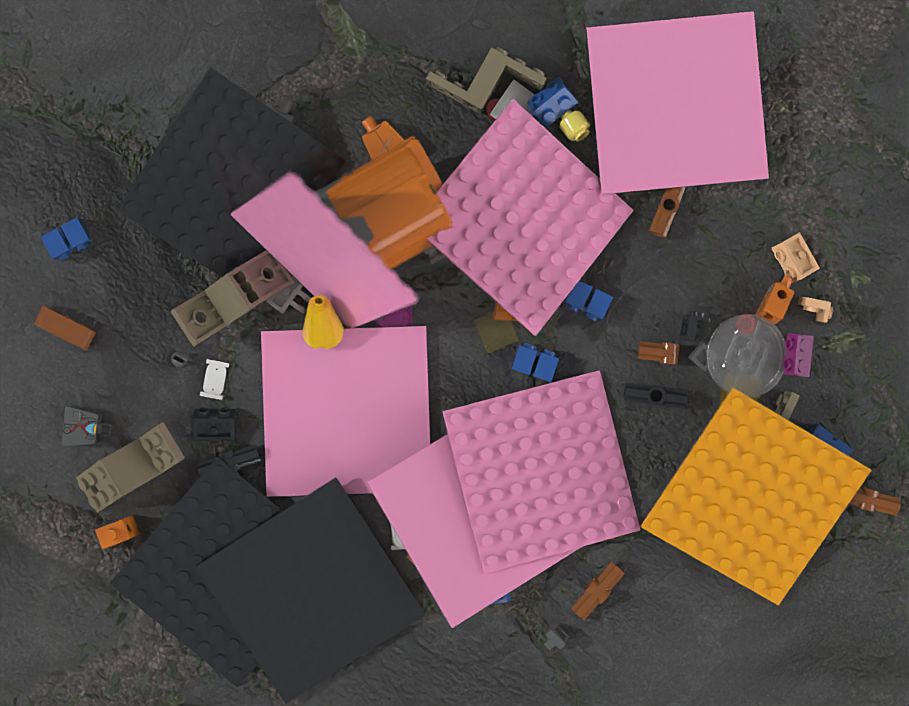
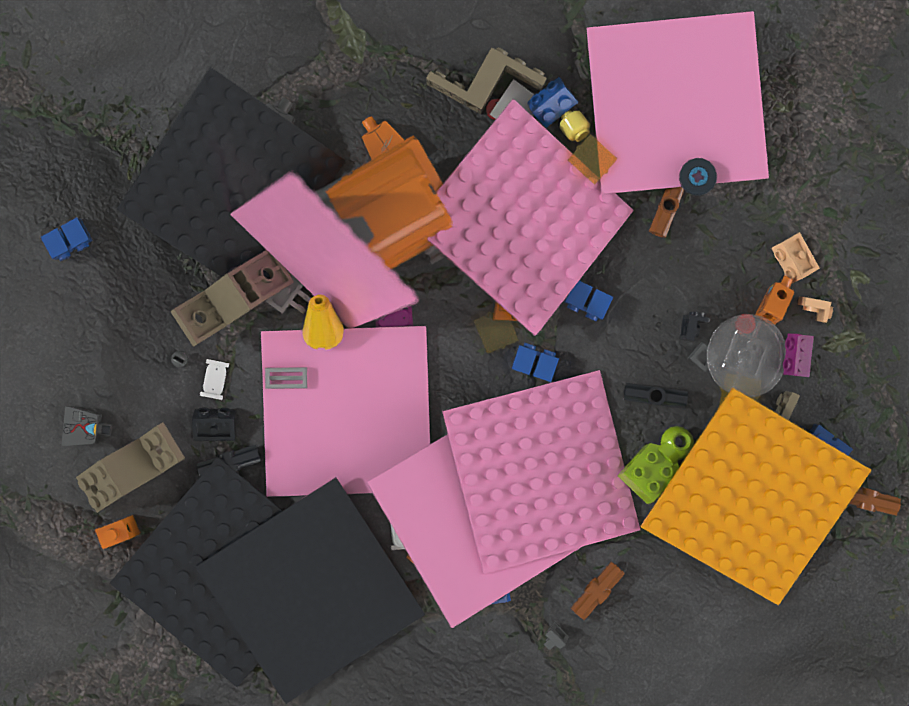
(65, 327): dark orange beam -> none
(279, 386): none -> light grey tile
(592, 159): none -> clear yellow piece
(656, 464): none -> lime brick
(664, 353): dark orange piece -> none
(707, 171): none -> black bush

